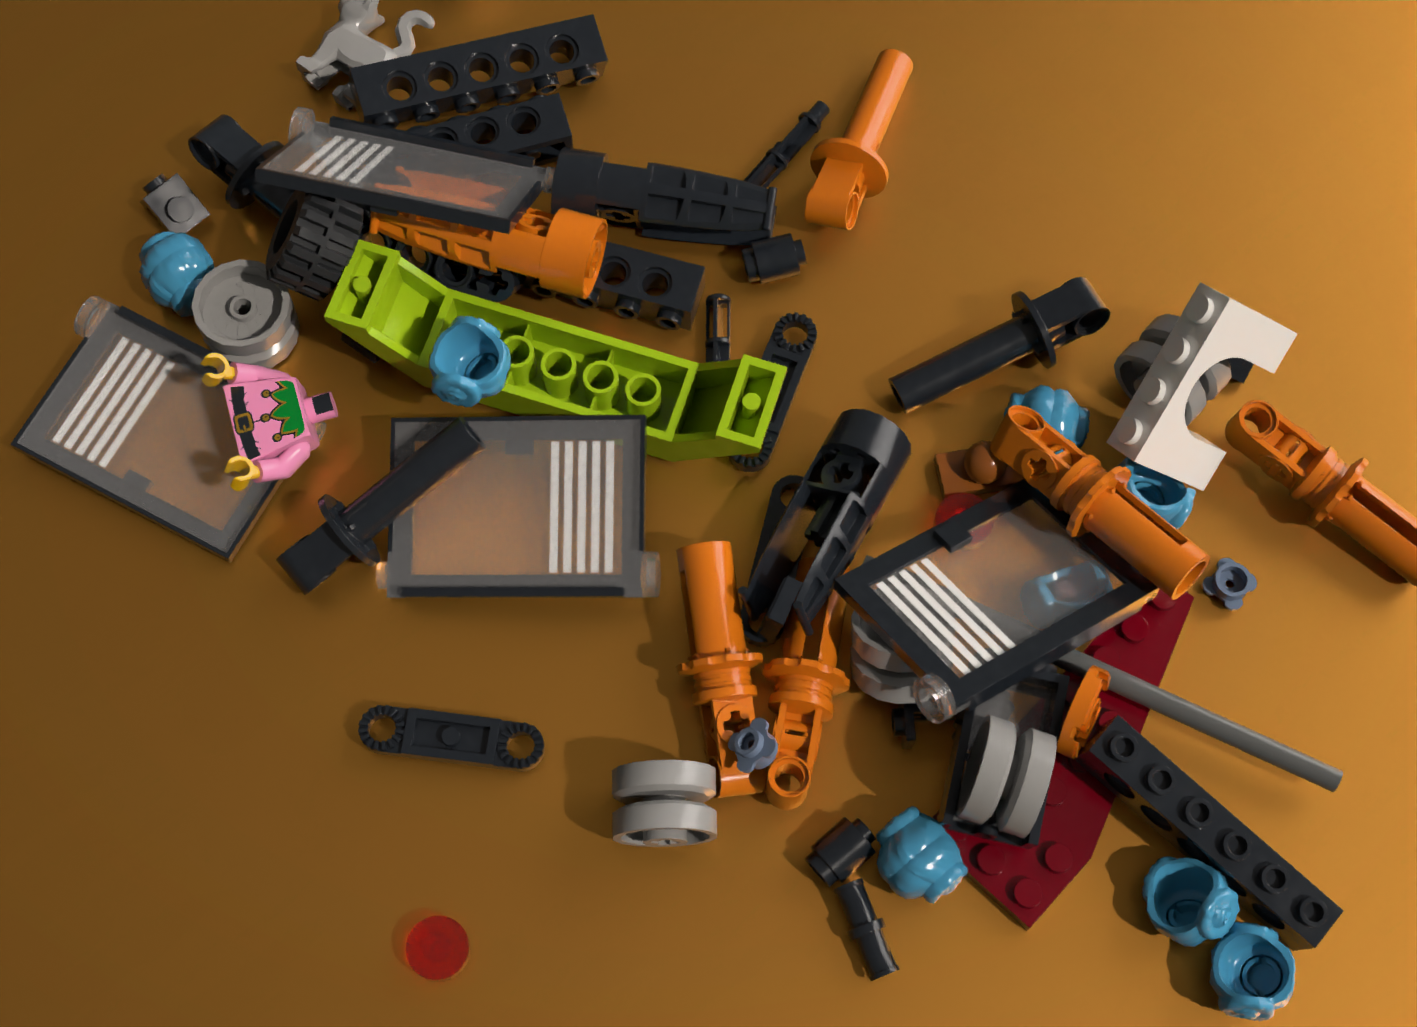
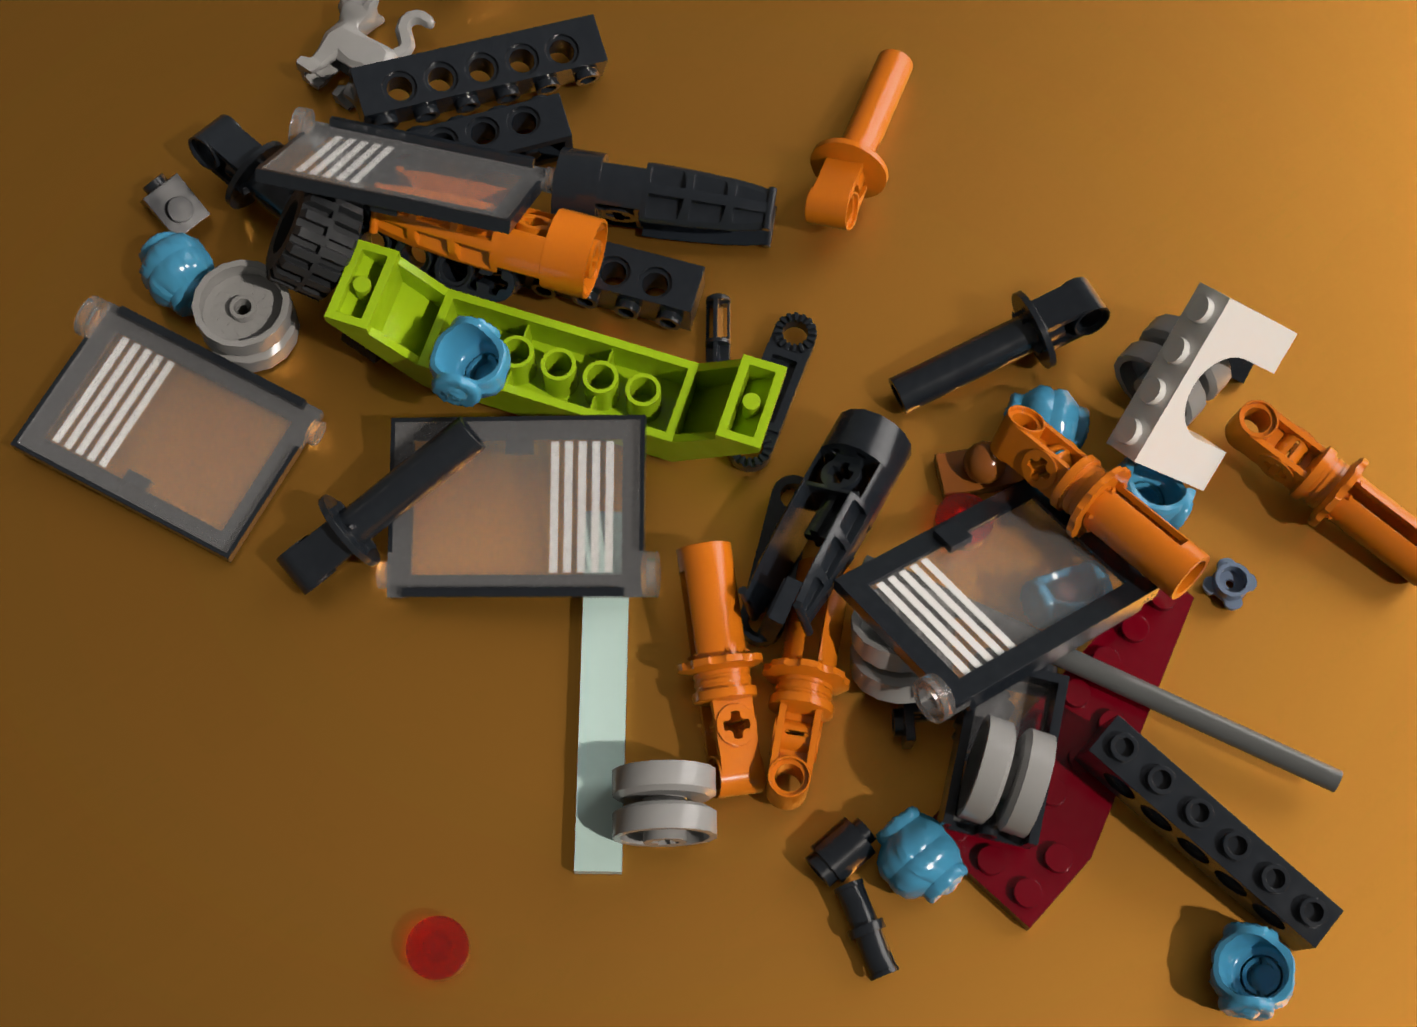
(269, 419): torso -> none
(451, 738): black plate -> none
(600, 732): none -> light aqua tile
(761, 753): sand blue plate -> none
(773, 259): black brick -> none
(783, 152): black piece -> none
(1083, 712): orange tile -> none
(1189, 900): dark azure hair -> none

